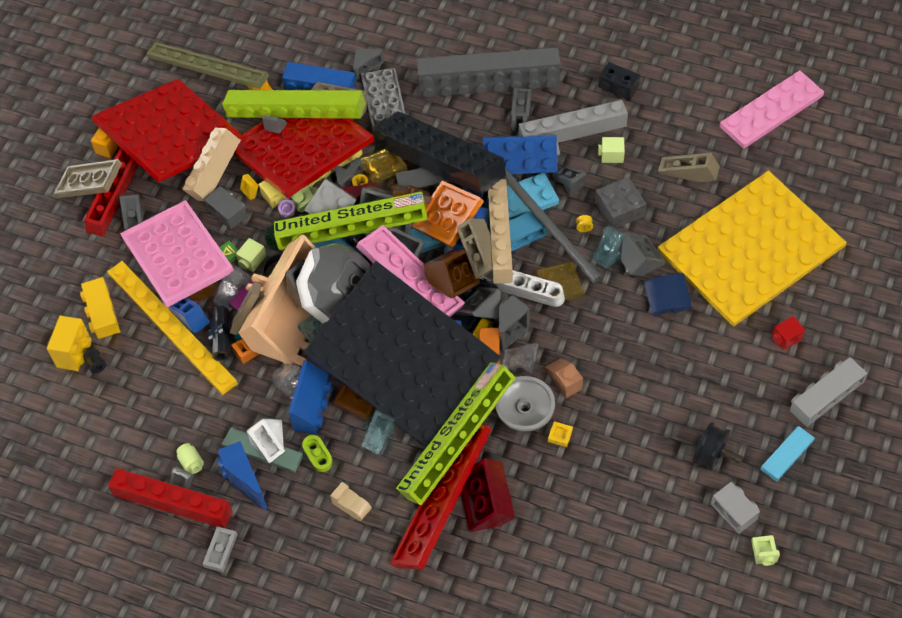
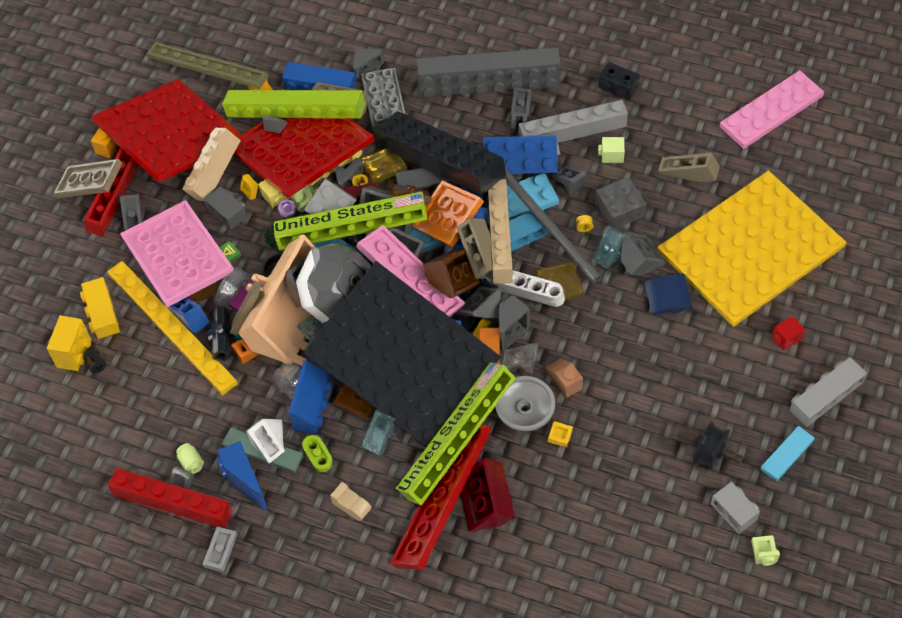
(251, 255): yellowish green brick -> none

